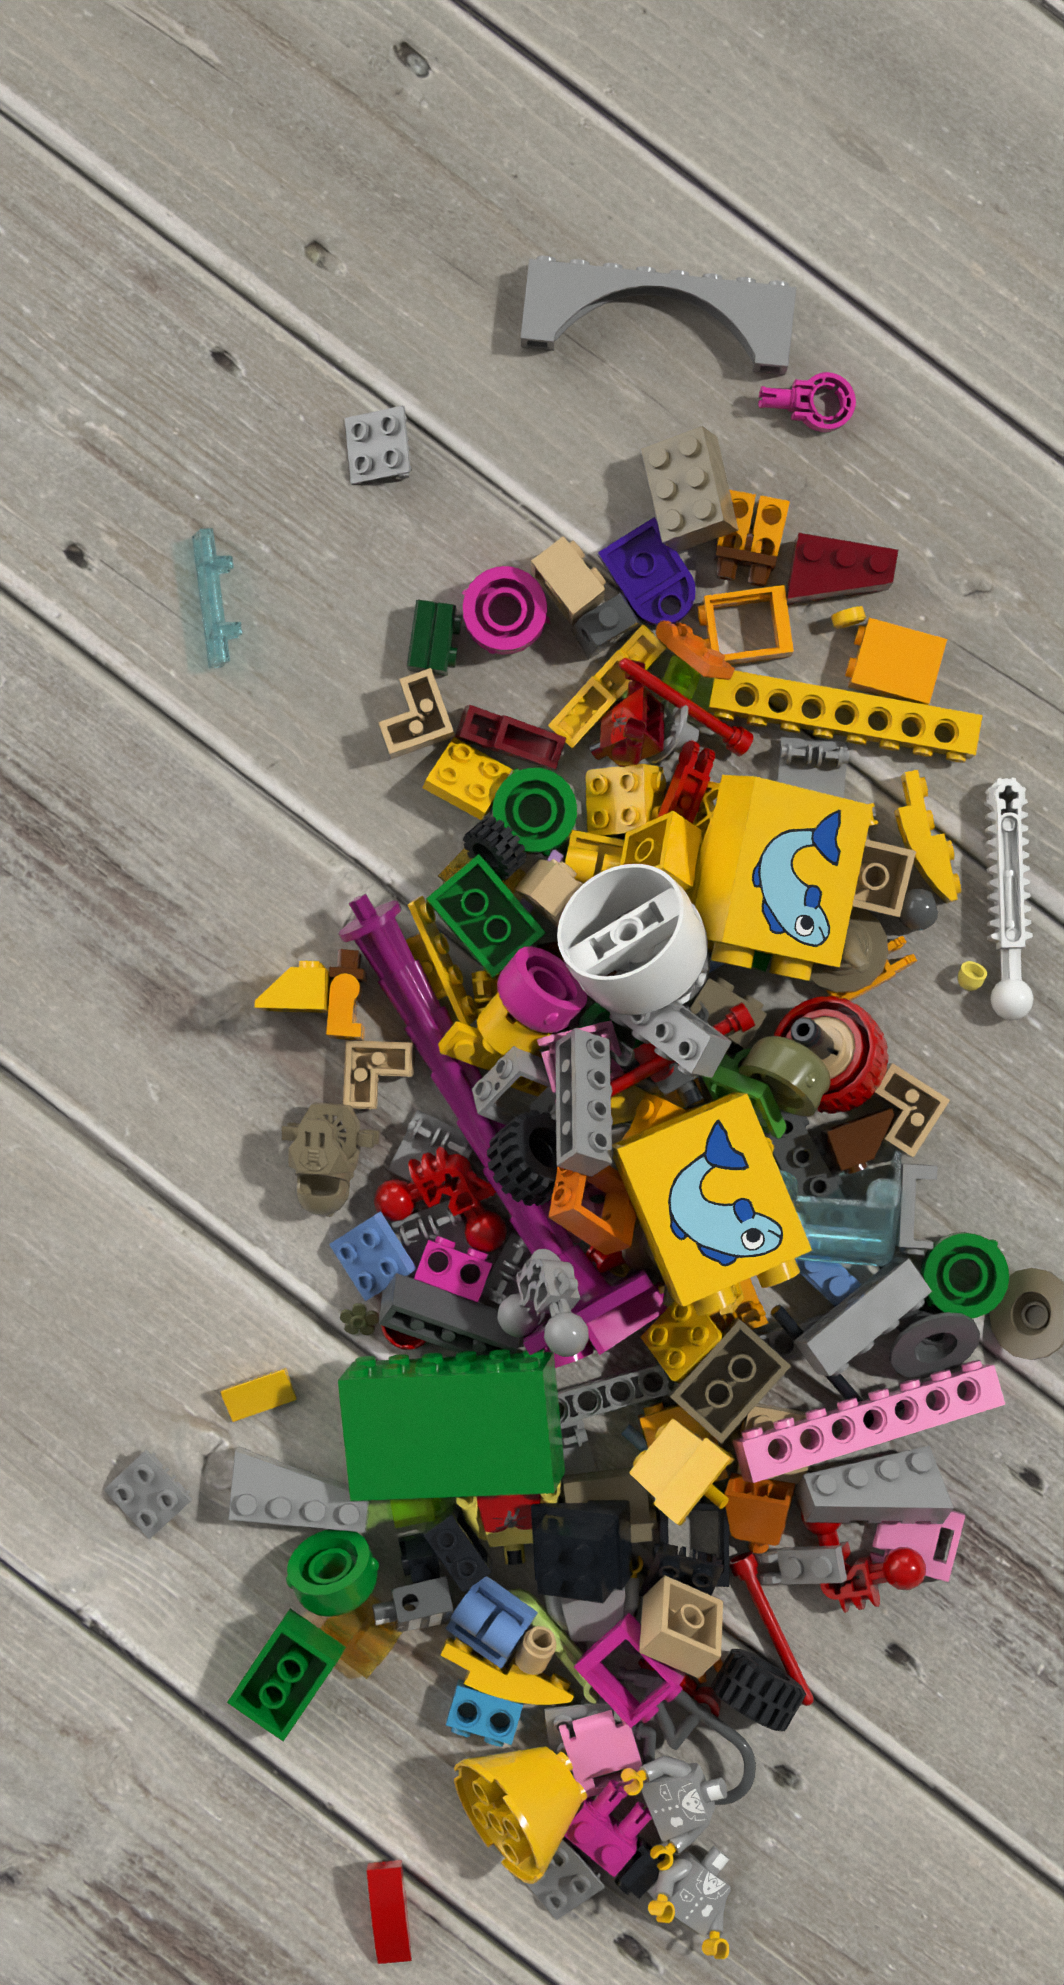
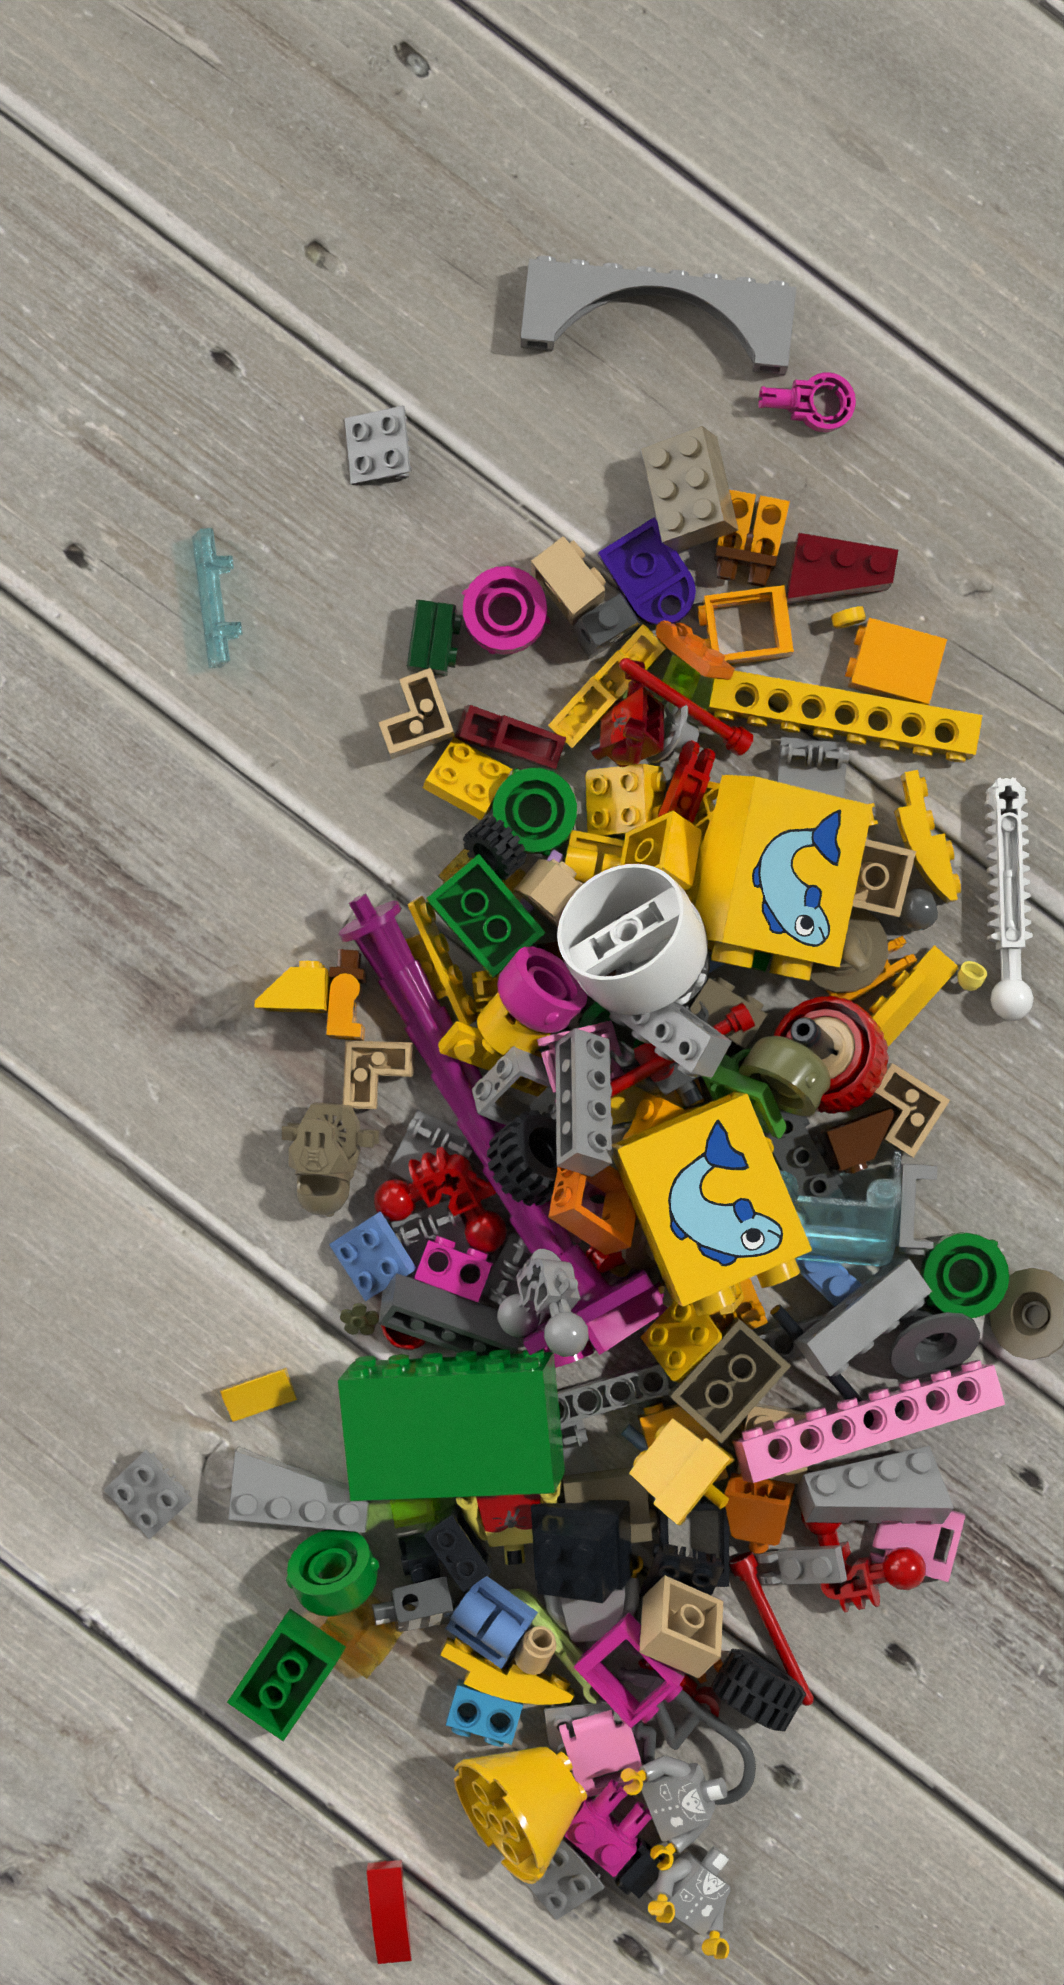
(912, 993): none -> yellow bracket

